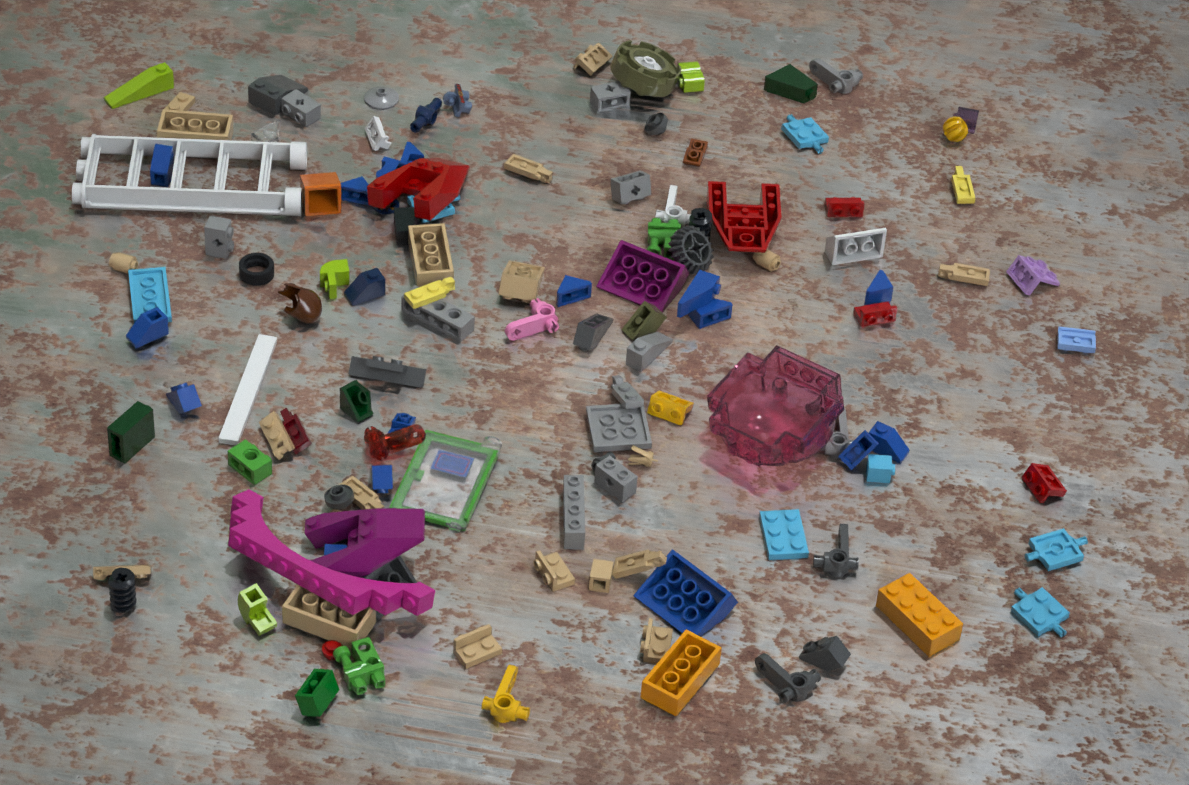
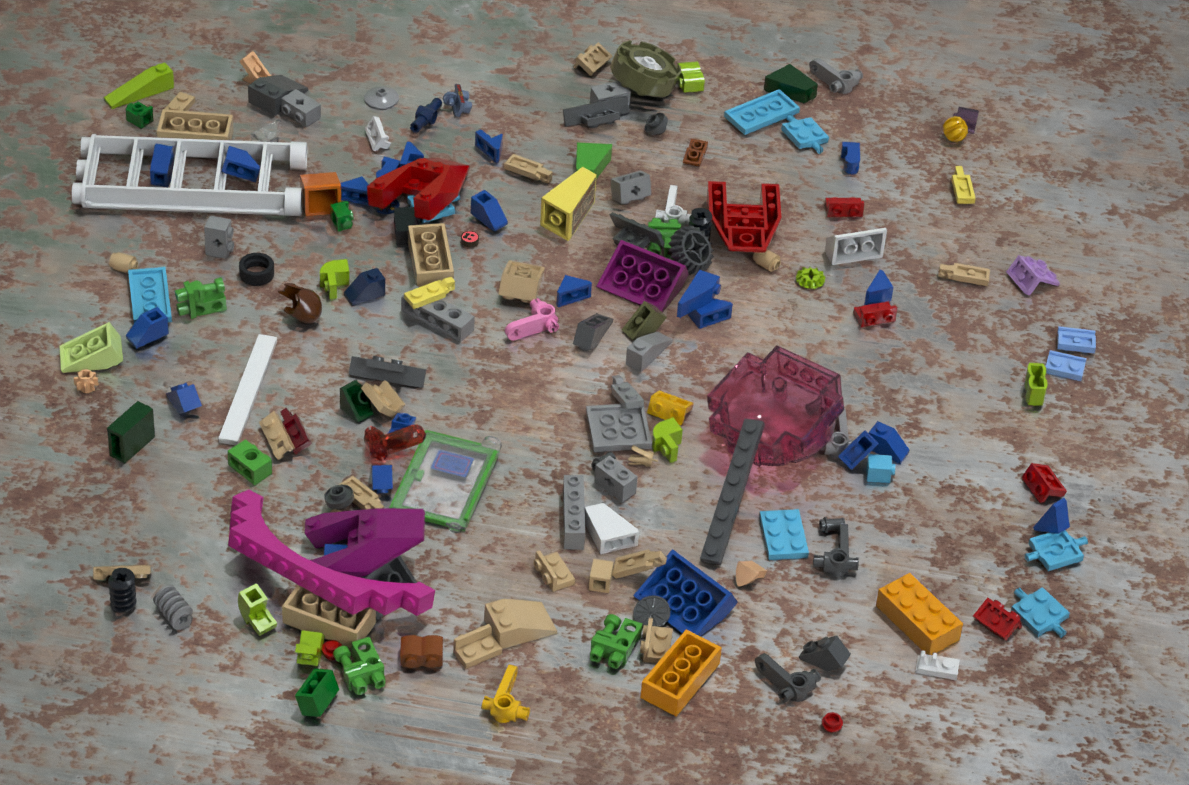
(86, 381): none -> light nougat gear
(92, 351): none -> yellowish green slope
(139, 114): none -> green brick
(173, 607): none -> light grey piece
(201, 298): none -> bright green hips
(240, 164): none -> blue slope
(253, 67): none -> light nougat slope
(310, 648): none -> lime brick
(341, 215): none -> green brick
(384, 398): none -> tan bracket
(421, 651): none -> dark orange brick
(469, 239): none -> tile
(487, 210): none -> blue slope
(490, 146): none -> blue slope
(518, 621): none -> tan slope
(568, 203): none -> light yellow slope
(593, 156): none -> bright green slope
(597, 112): none -> dark grey bracket
(609, 529): none -> white slope
(615, 647): none -> bright green hips
(634, 232): none -> dark grey bracket
(652, 607): none -> dark grey wheel
(666, 437): none -> lime brick
(732, 491): none -> dark grey plate
(748, 571): none -> light nougat tile
(761, 112): none -> medium azure plate
(805, 281): none -> lime gear
(830, 524): none -> dark grey pin
(832, 722): none -> red plate
(851, 153): none -> blue leg
(937, 666): none -> white plate
(997, 619): none -> red bracket
(1035, 384): none -> lime brick
(1055, 519): none -> blue slope
(1065, 365): none -> light blue plate

